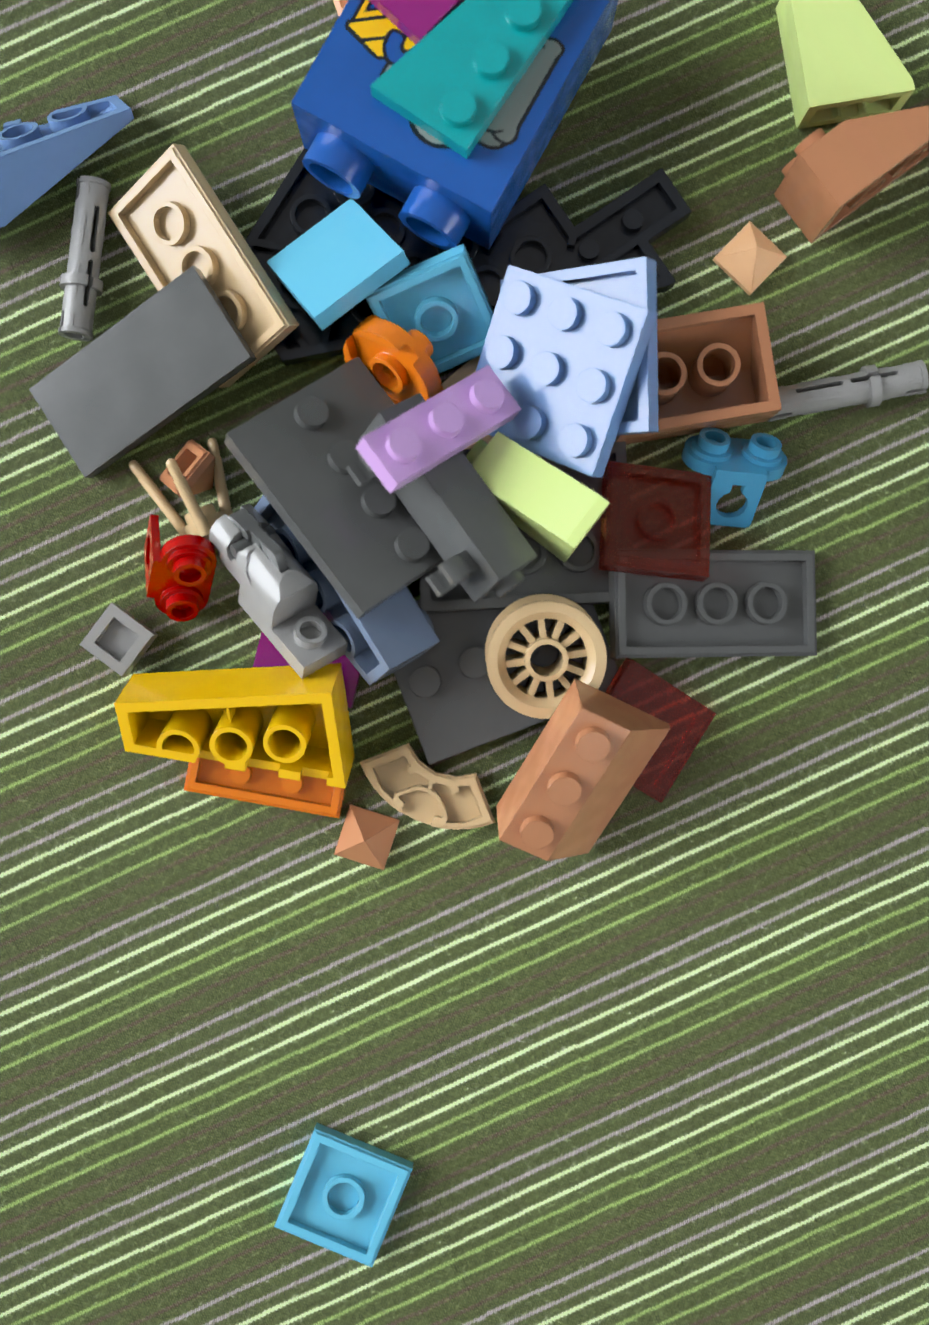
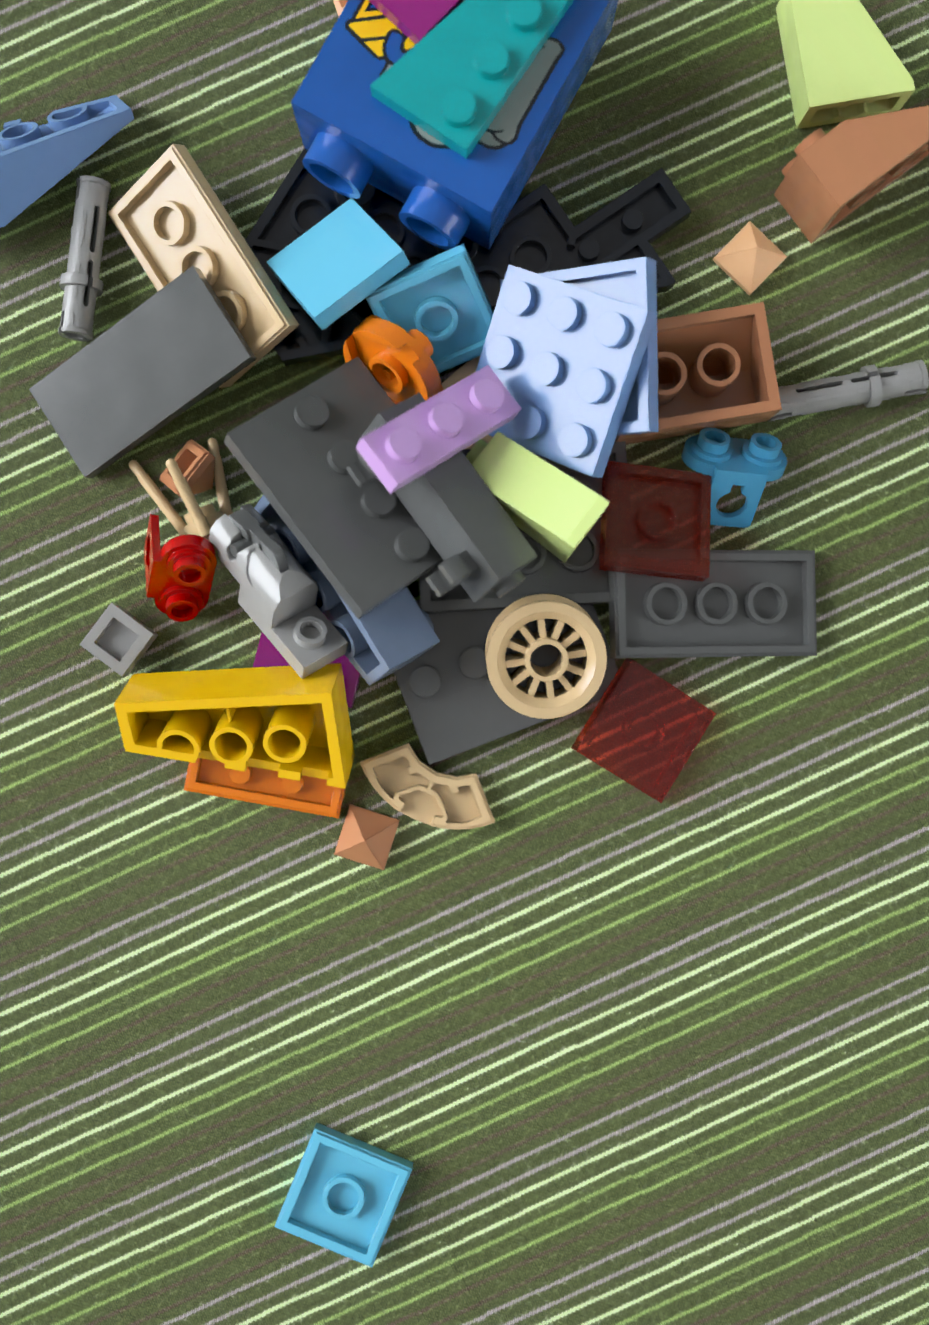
(577, 774): nougat slope -> none

